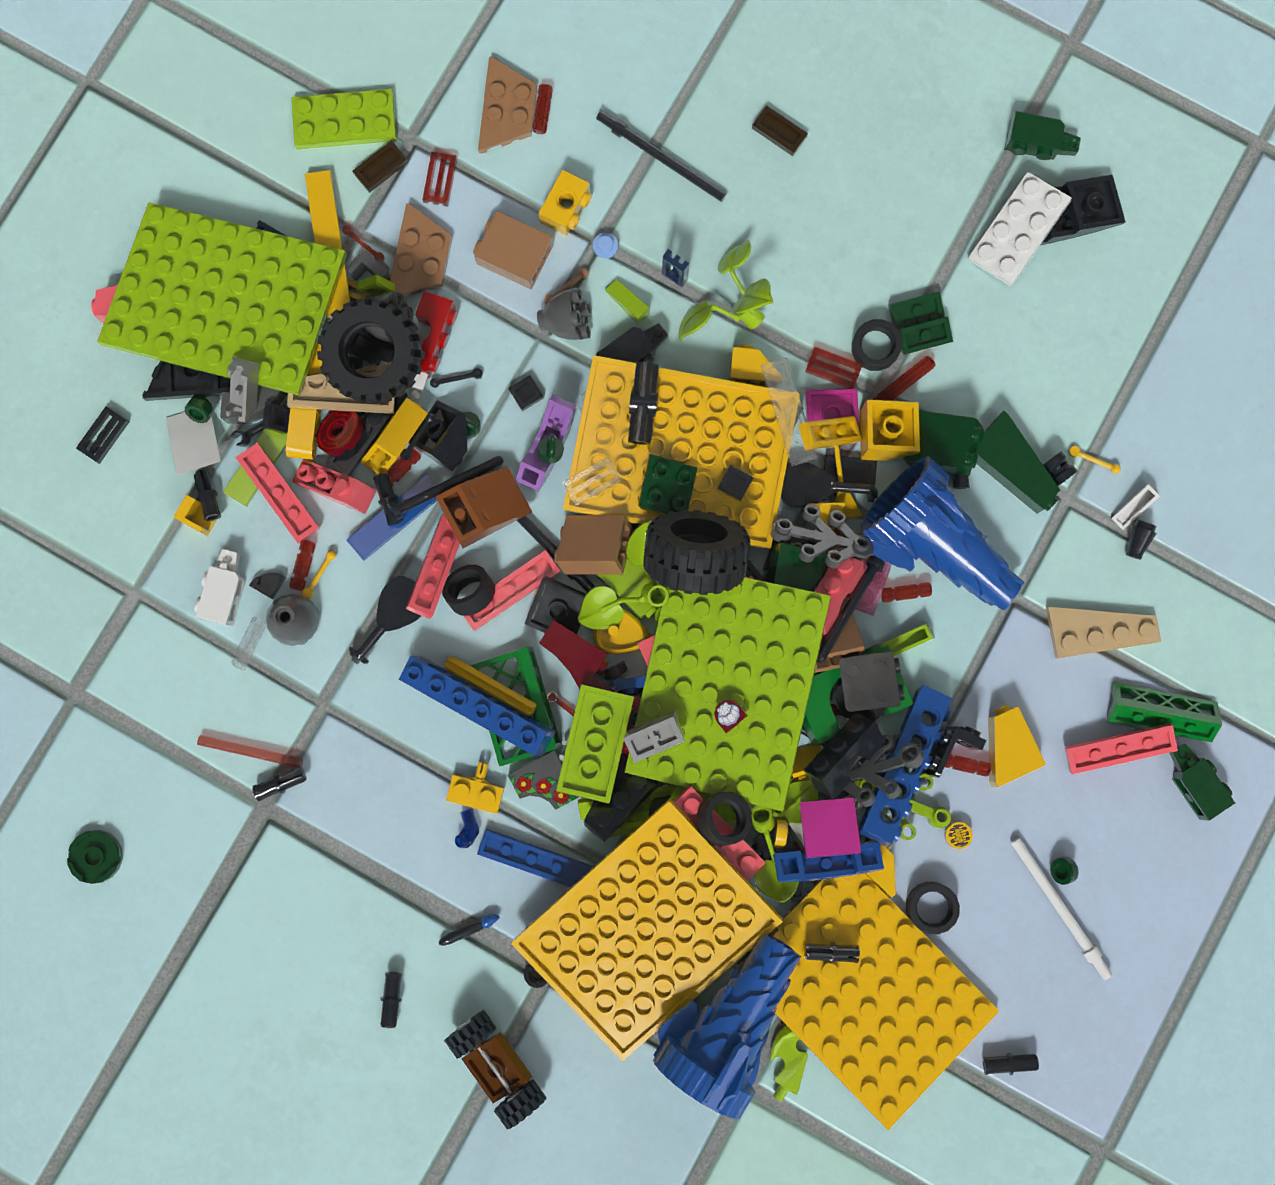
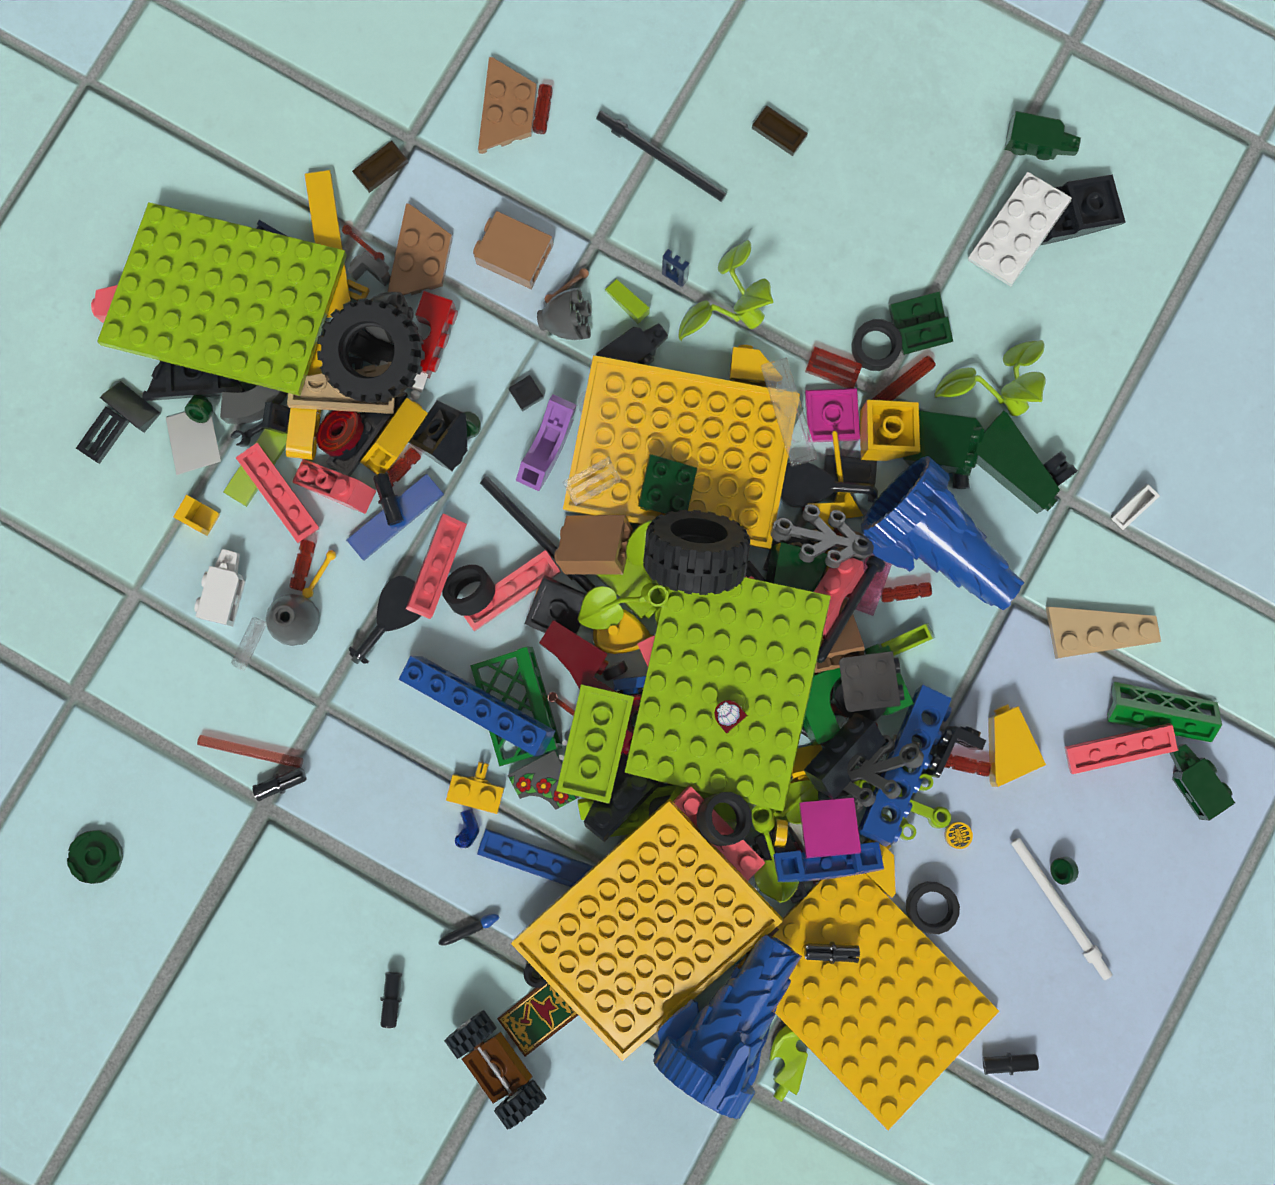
(130, 406): none -> black slope
(207, 495): black axle -> none
(243, 388): light grey hinge -> none
(268, 584): black tile -> none
(343, 119): lime plate -> none
(375, 285): lime tile -> none
(397, 509): black bar -> none
(406, 453): black hinge -> none
(436, 199): clear red tile -> none
(477, 374): black hinge -> none
(483, 505): dark orange slope -> none
(490, 686): yellow axle -> none
(536, 1018): none -> sticker
(550, 449): dark green tile -> none
(565, 189): yellow brick -> none
(605, 245): light blue plate -> none
(643, 403): black piece -> none
(654, 736): light grey hinge -> none
(735, 483): black tile -> none
(829, 432): yellow tile -> none
(1016, 394): none -> lime plant
(1075, 451): yellow hinge -> none
(1140, 538): black cone -> none

